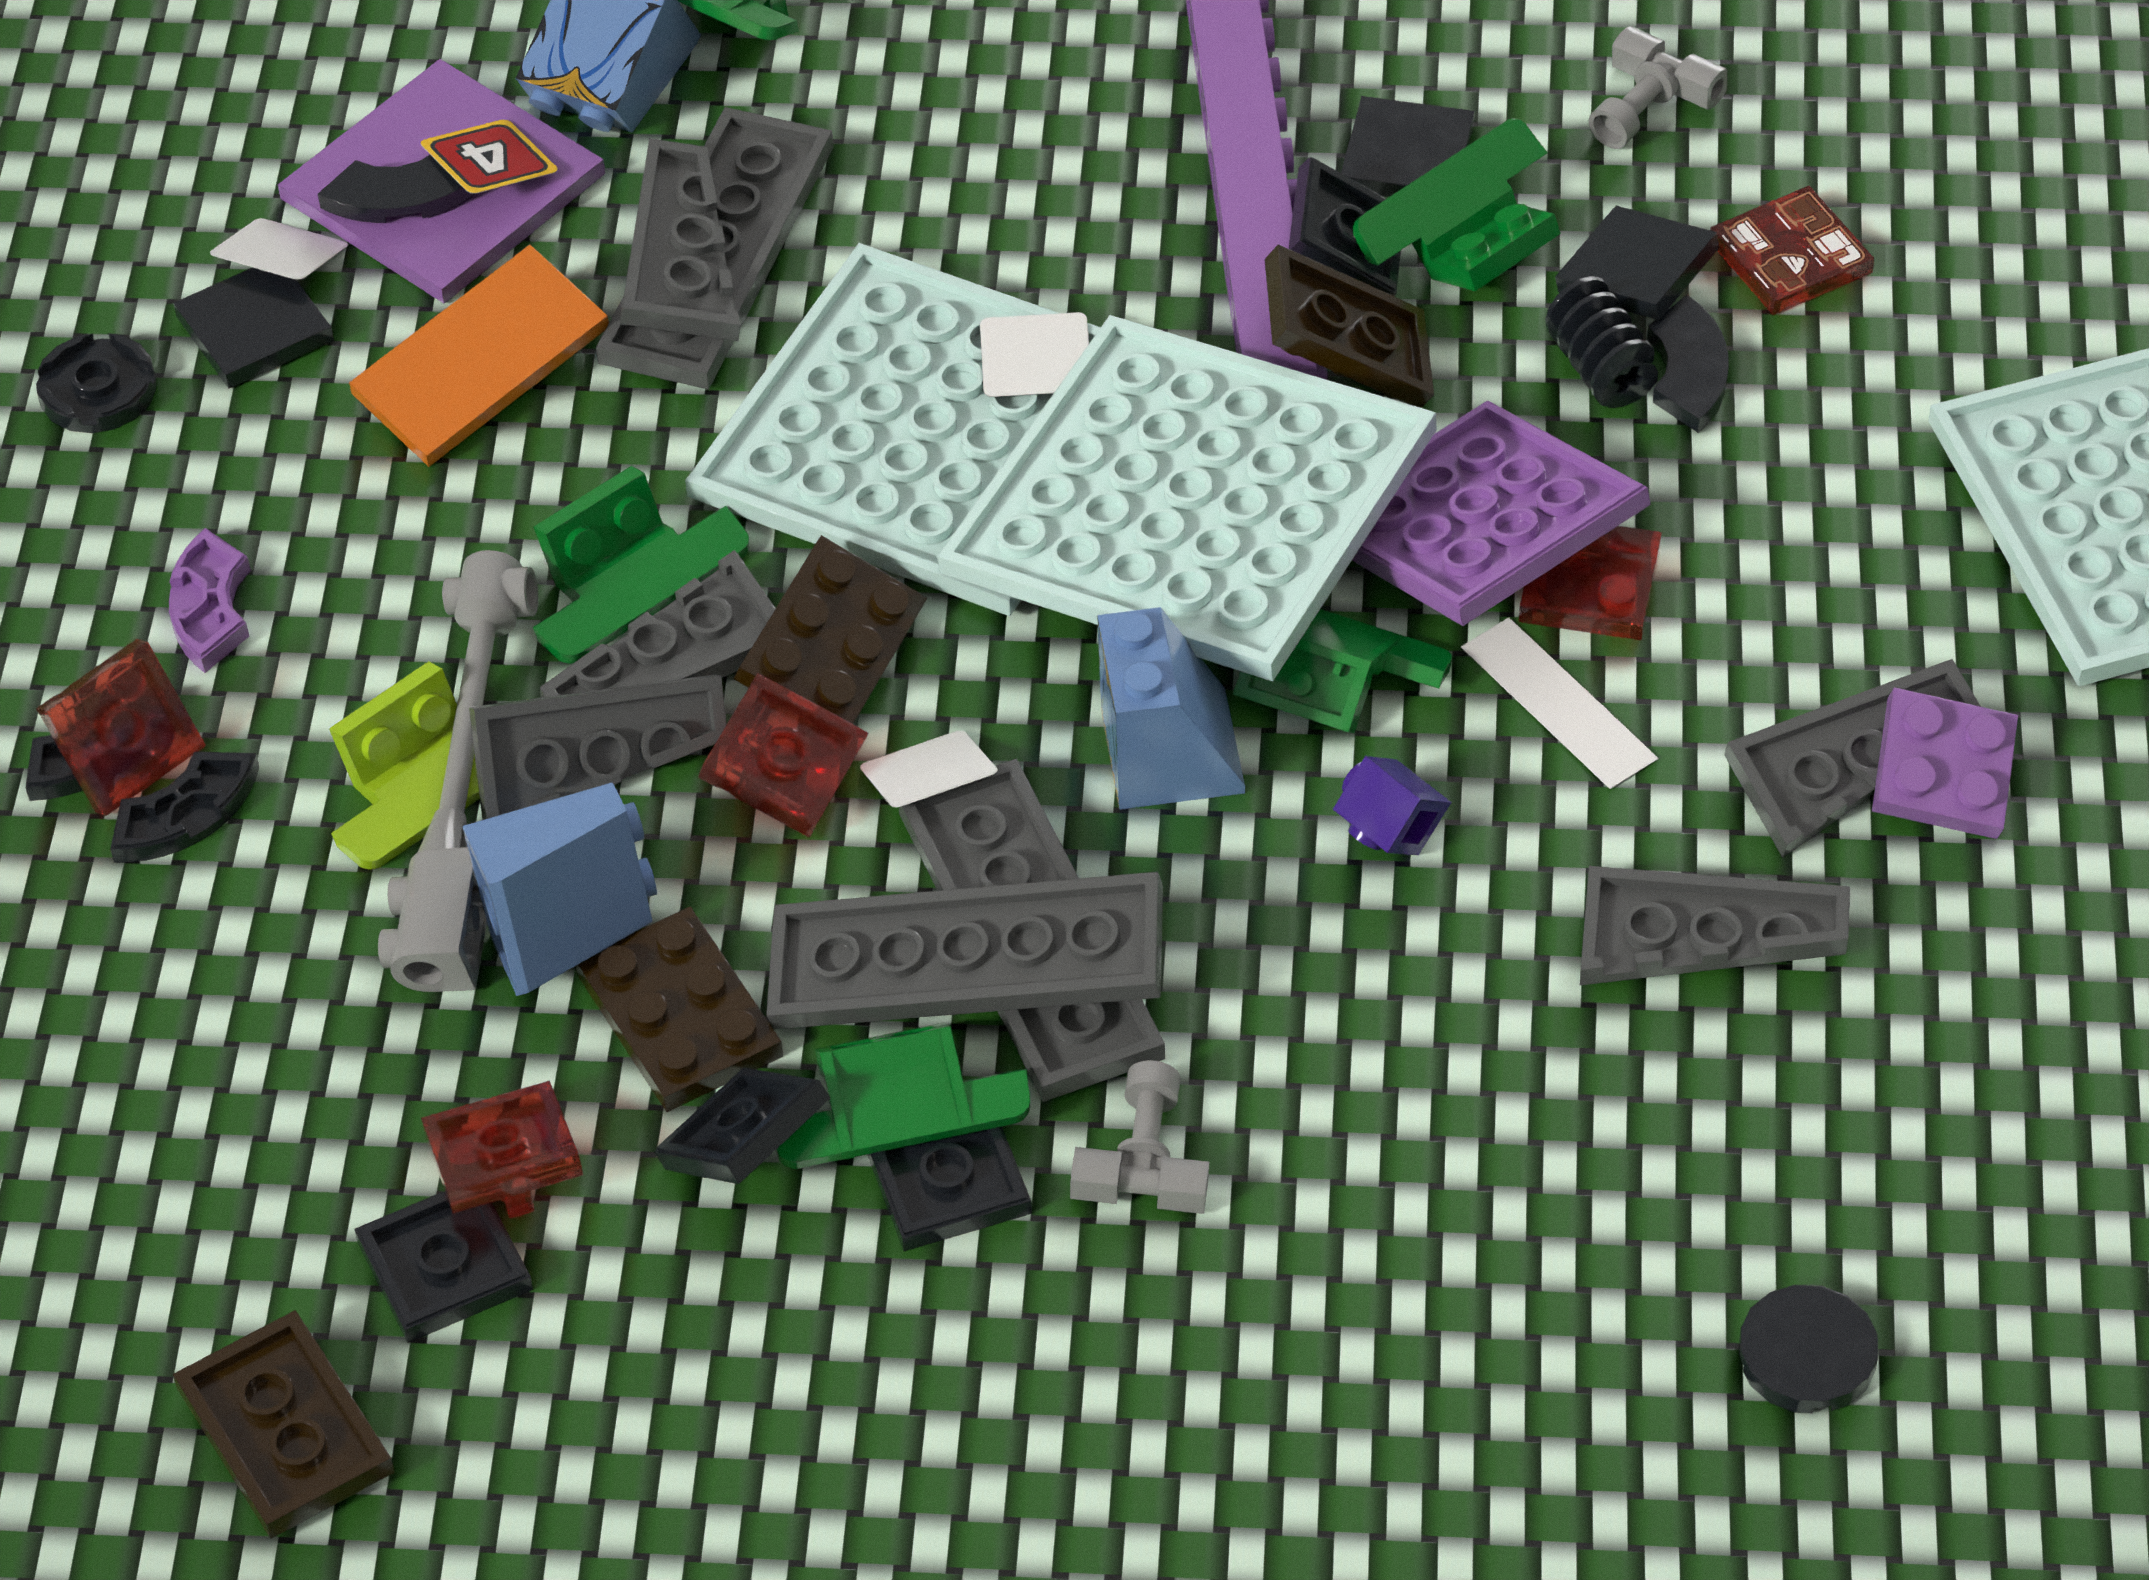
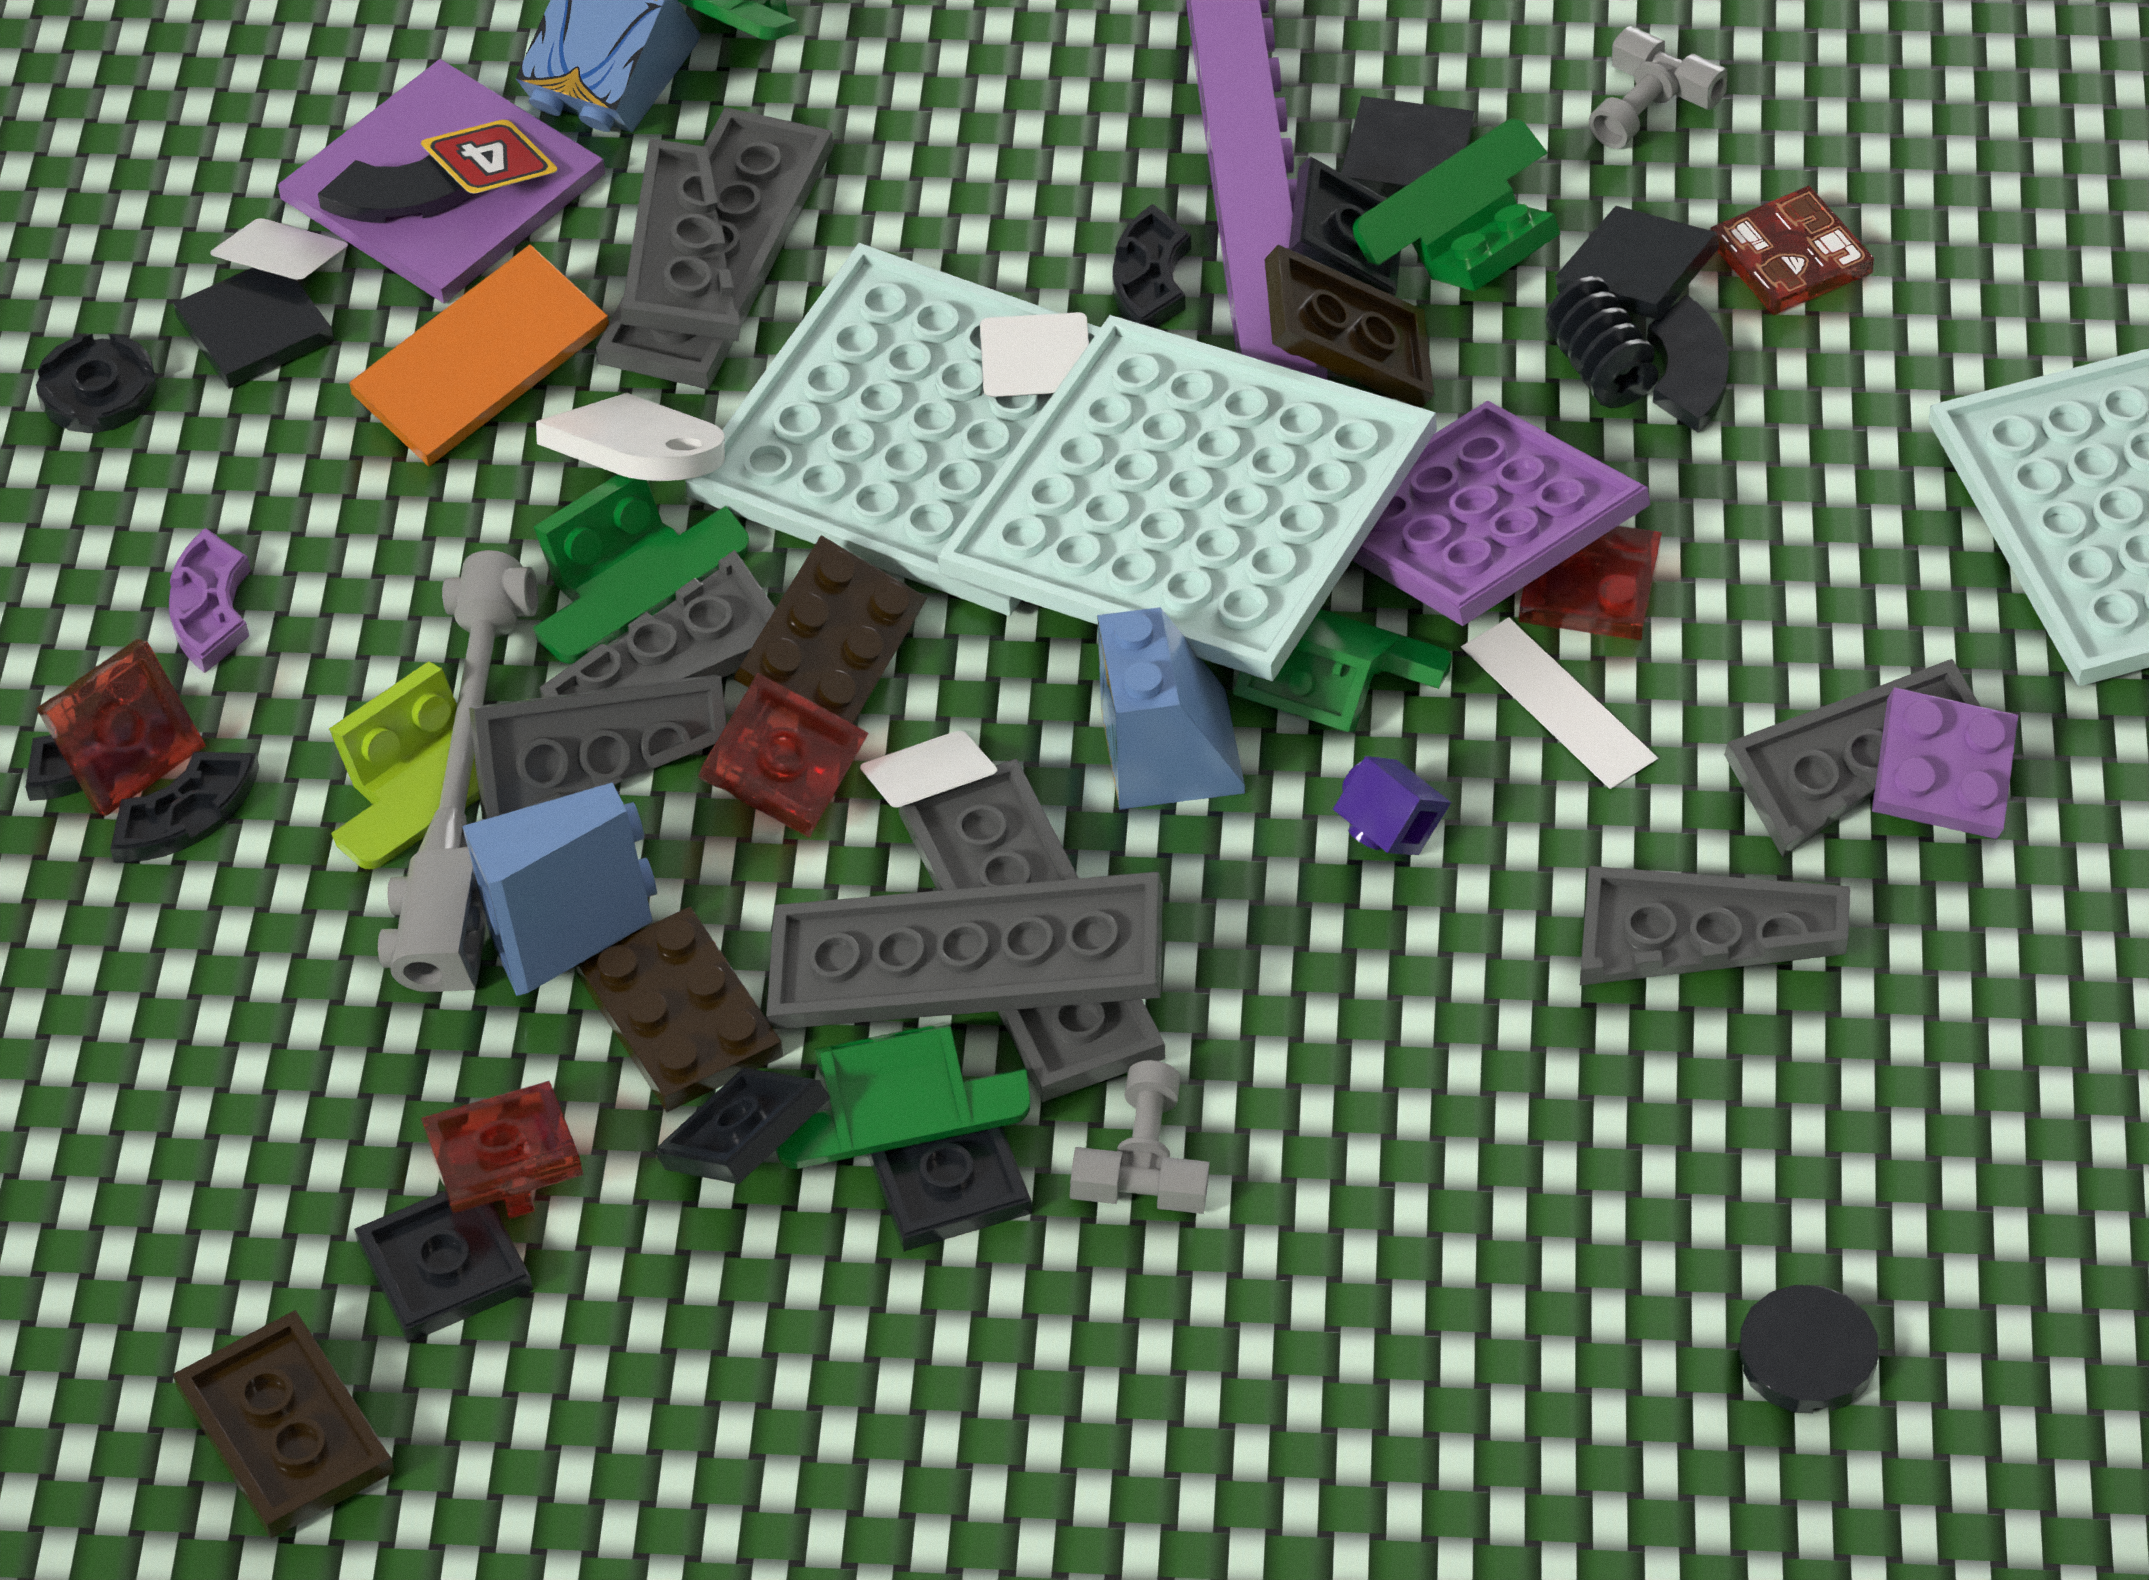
(636, 439): none -> white tile
(1146, 266): none -> black tile

